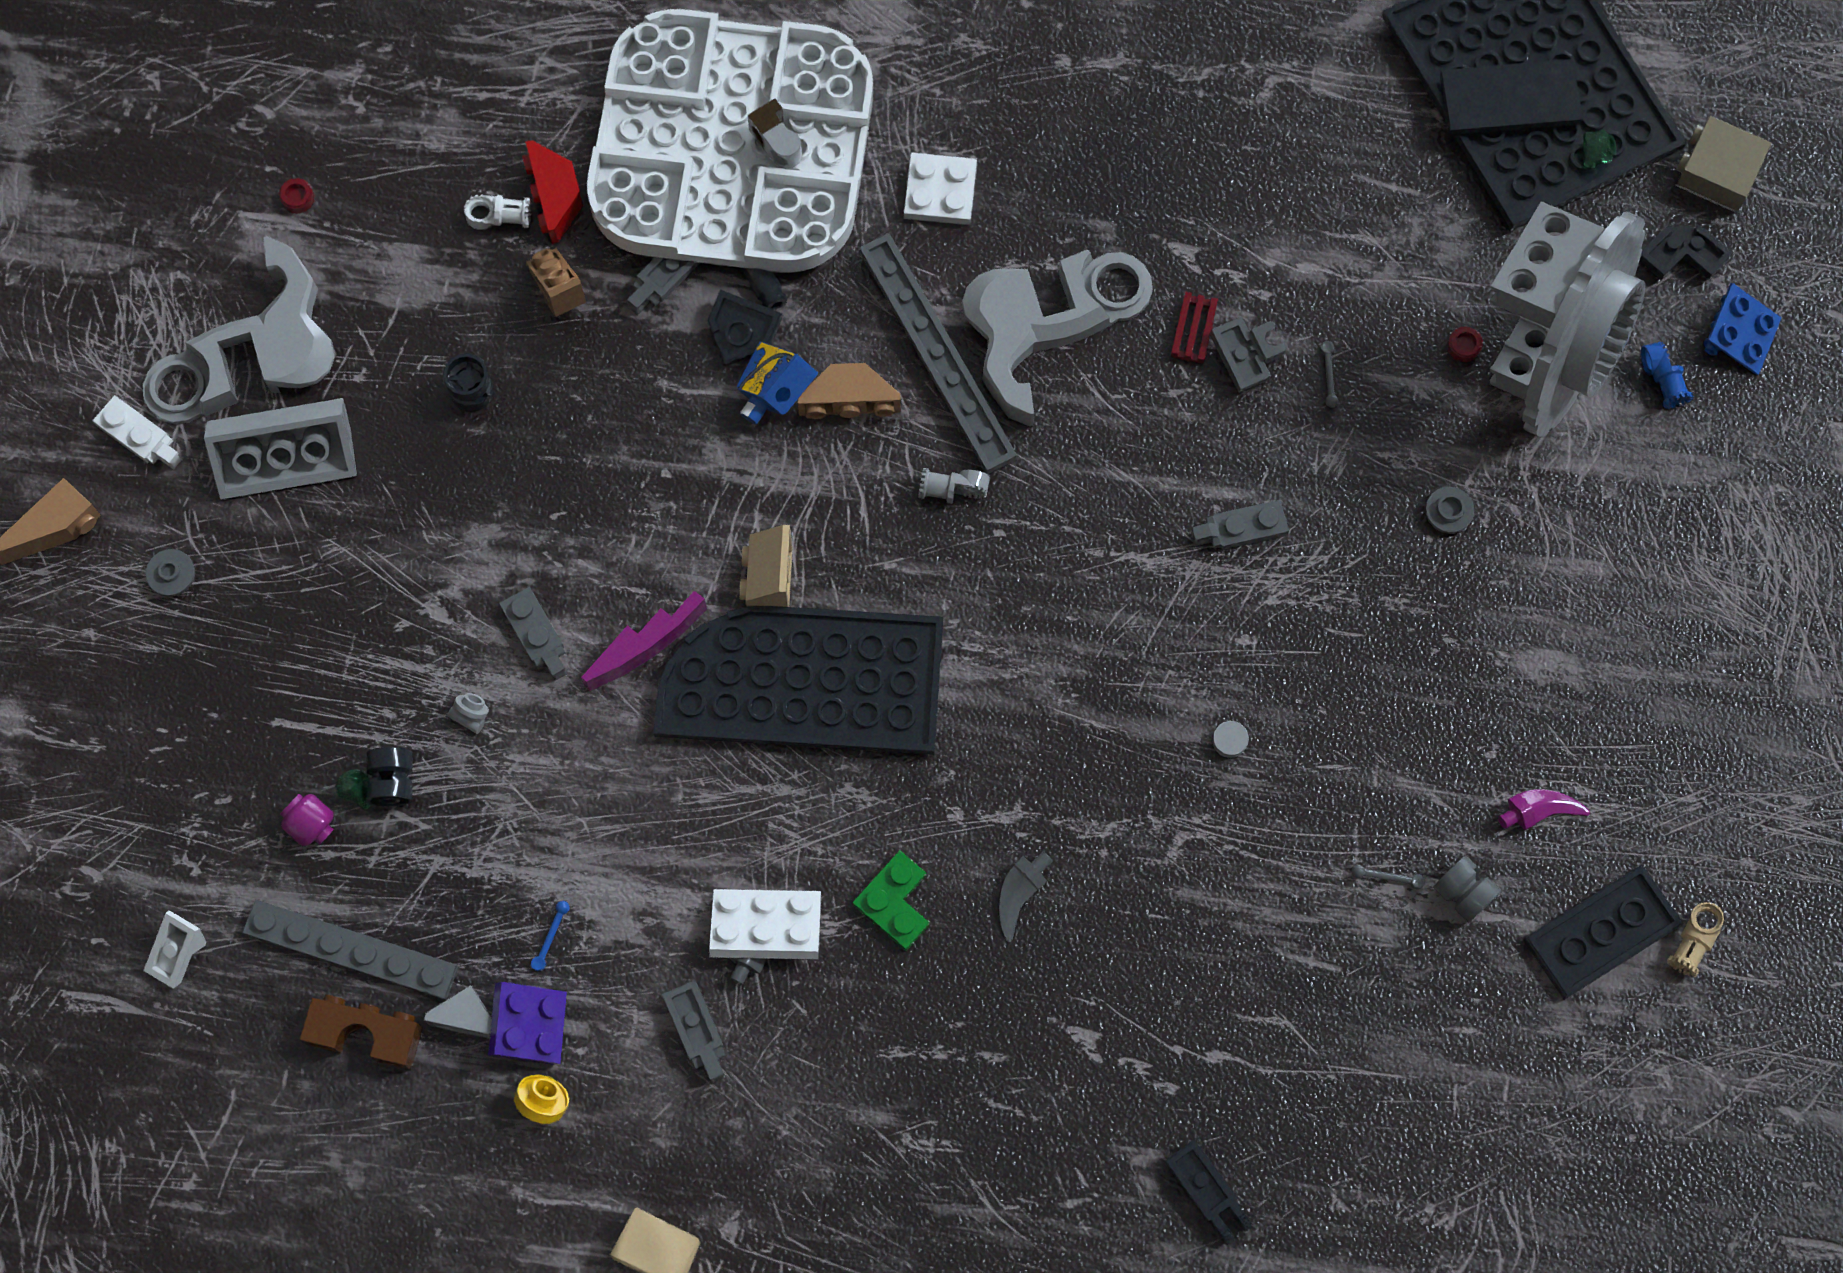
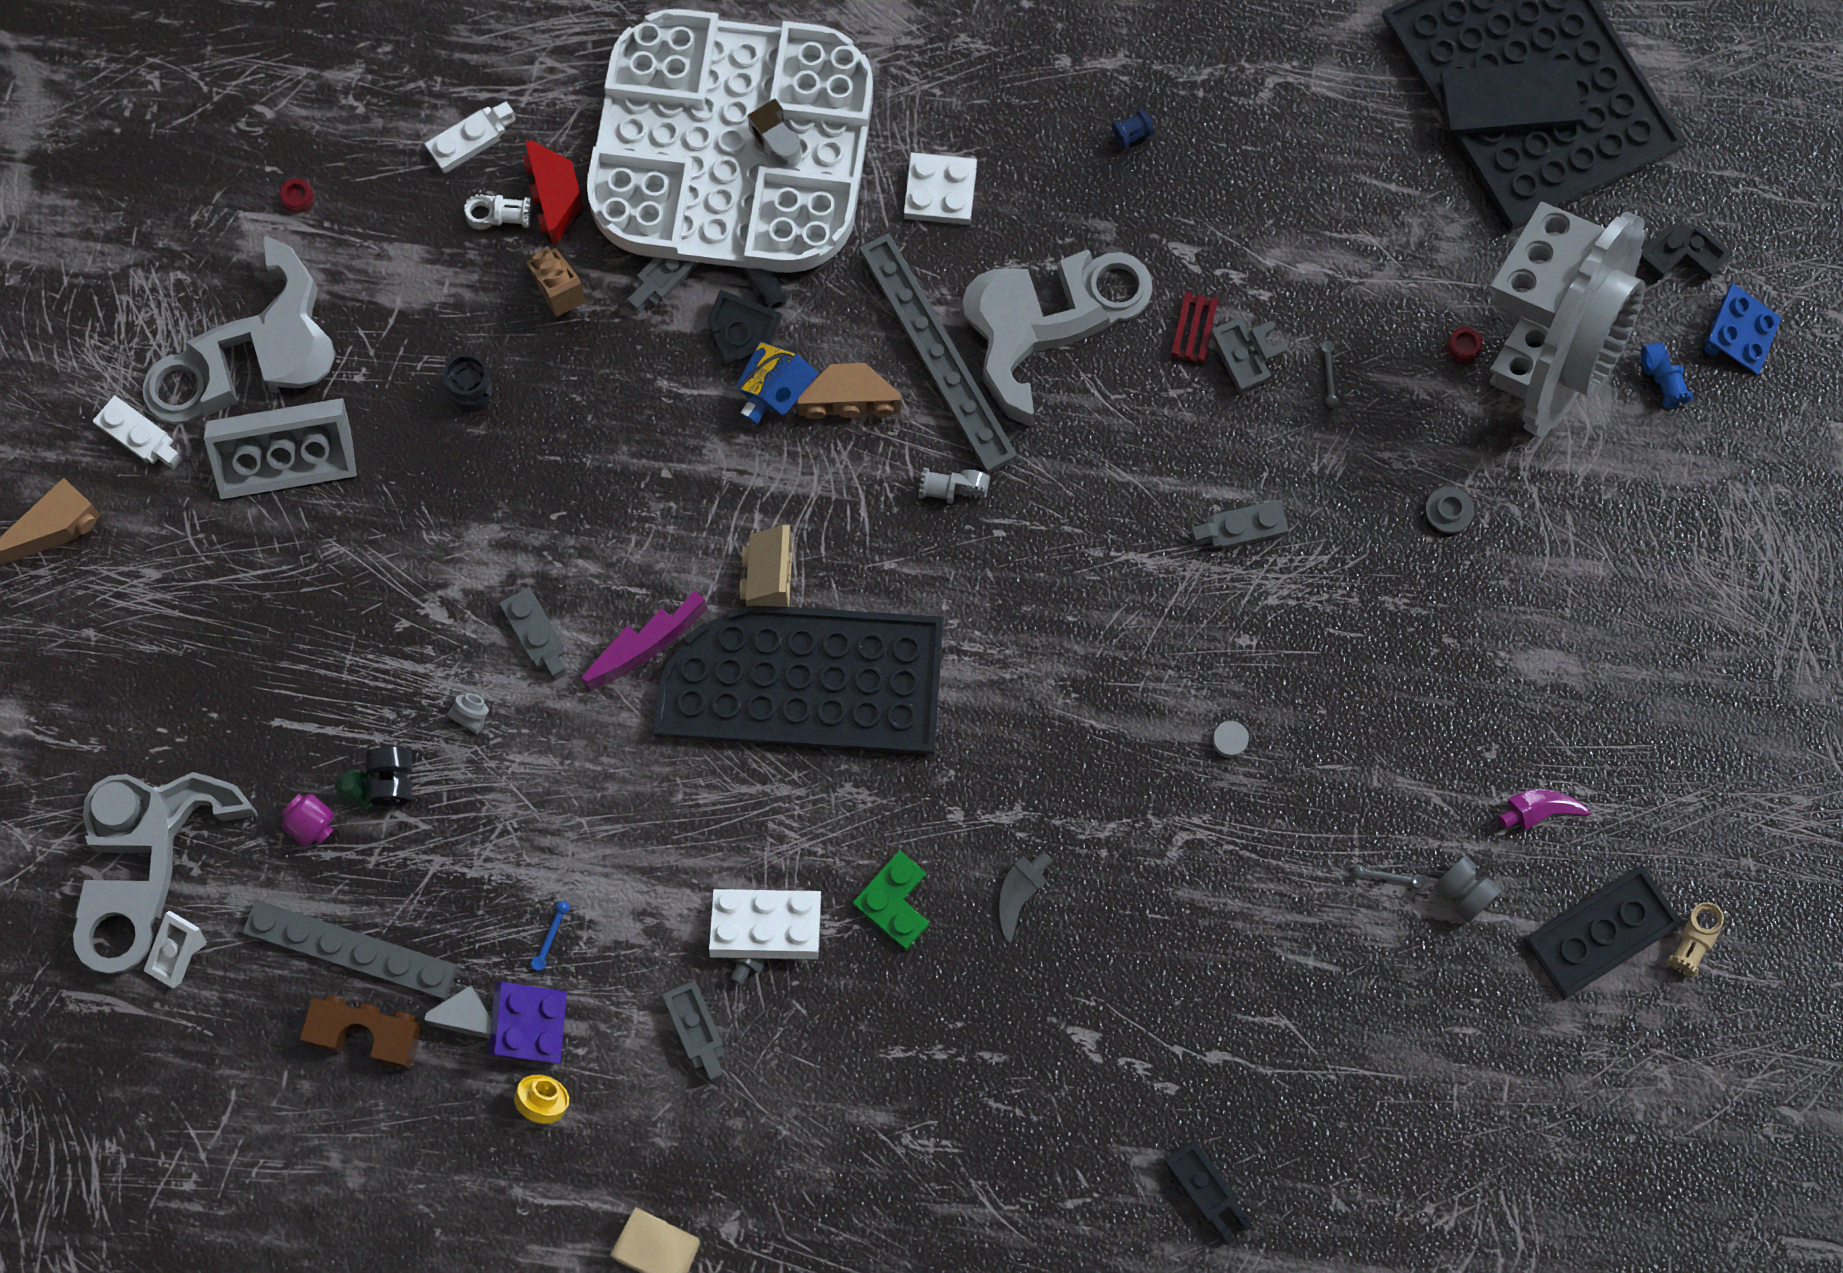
(136, 818): none -> light grey animal
(170, 572): dark grey piece -> none
(470, 136): none -> white hinge
(1132, 129): none -> dark blue bush
(1598, 148): clear green plate -> none
(1722, 163): dark tan piece -> none

